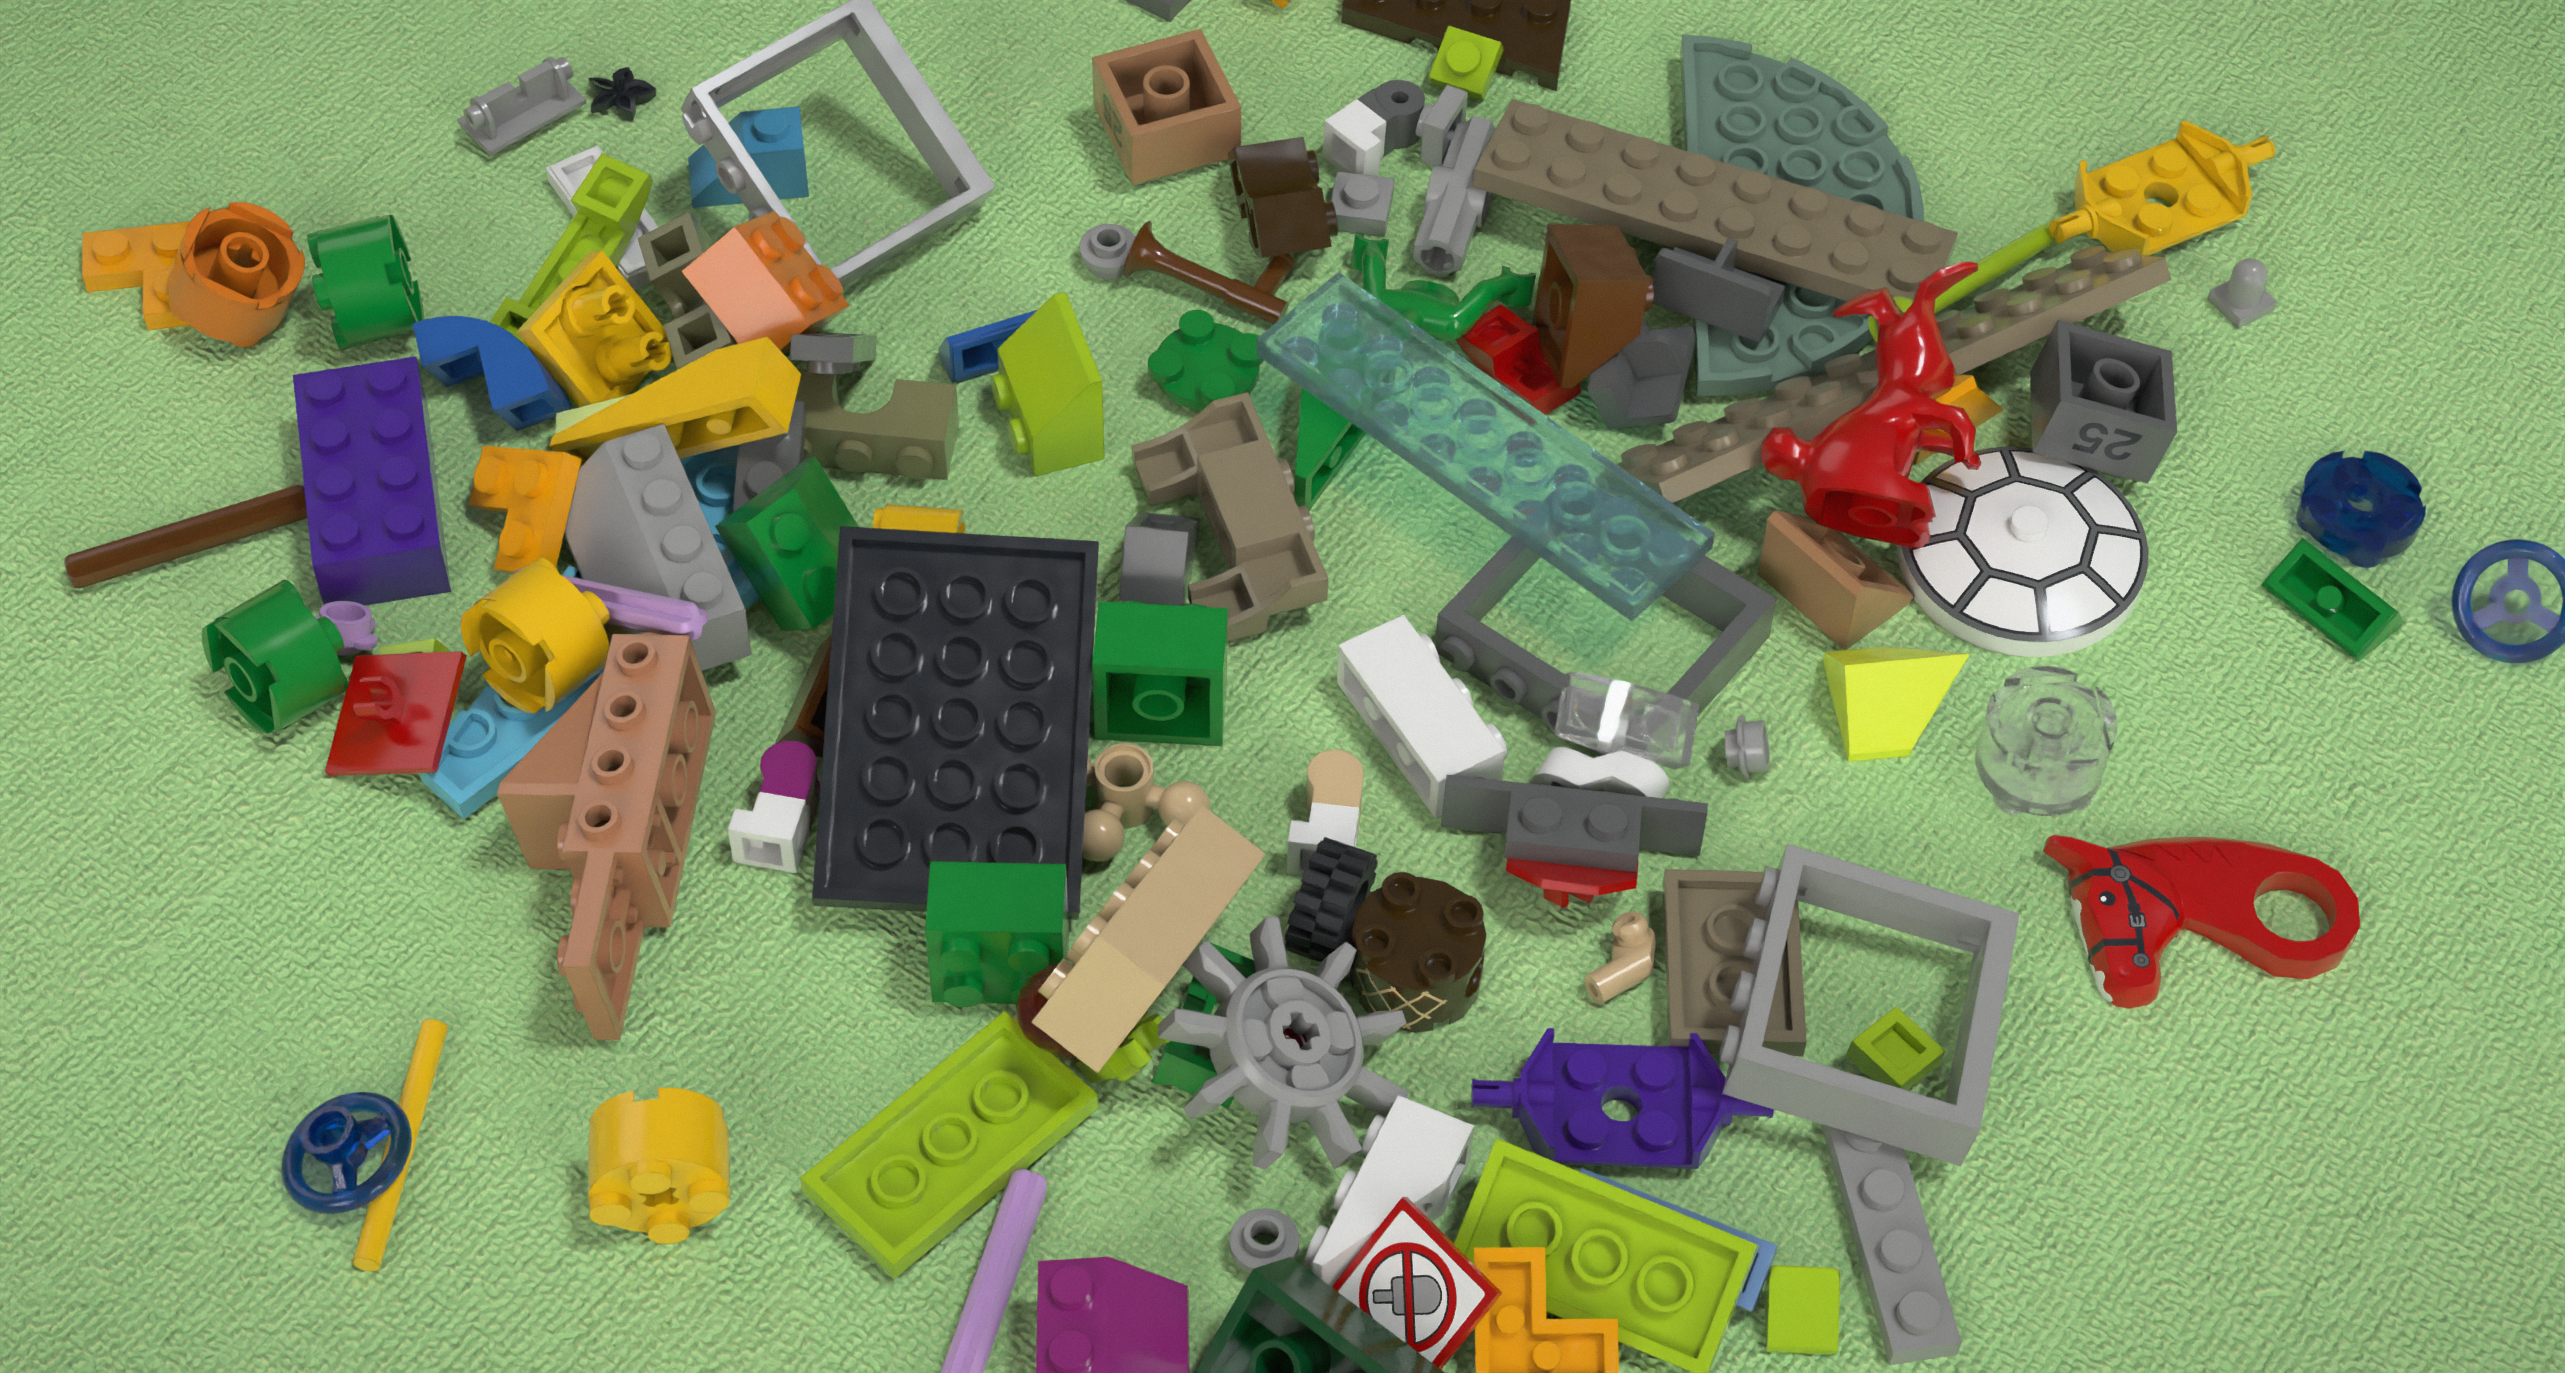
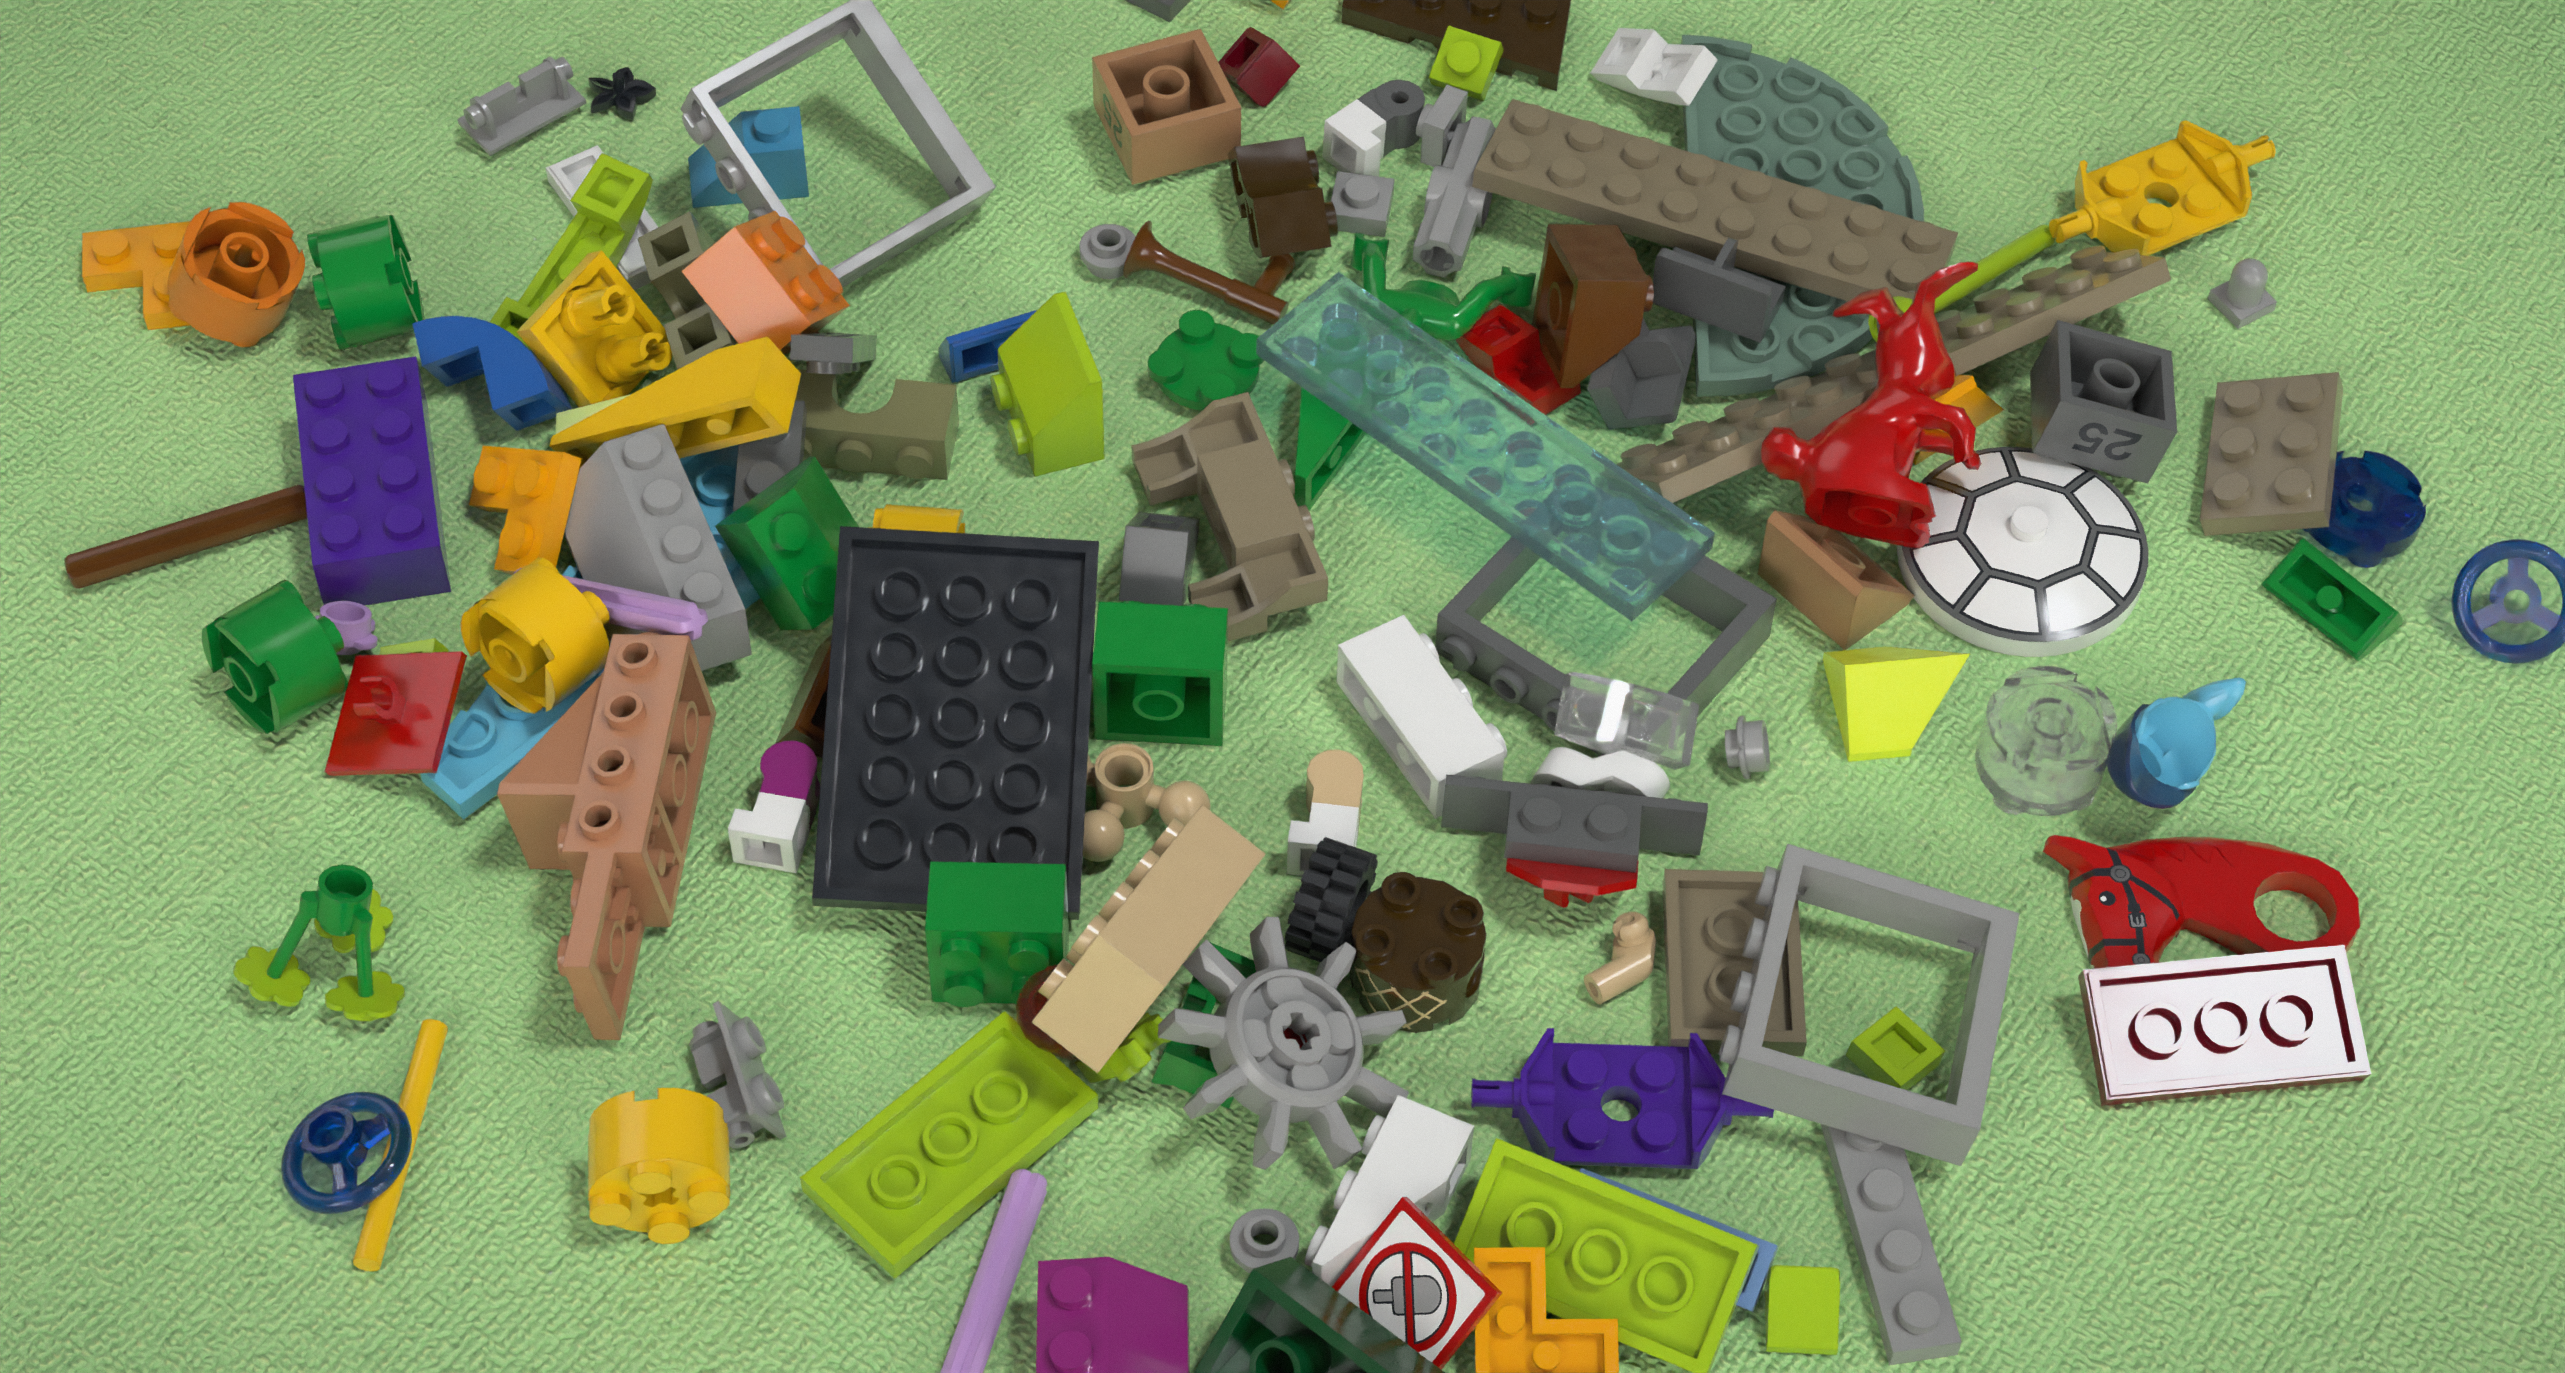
(351, 916): none -> plant
(732, 1054): none -> light grey hinge
(1257, 66): none -> dark red slope
(1652, 68): none -> white slope
(2170, 744): none -> medium azure hair
(2223, 1025): none -> plate
(2272, 454): none -> dark tan plate

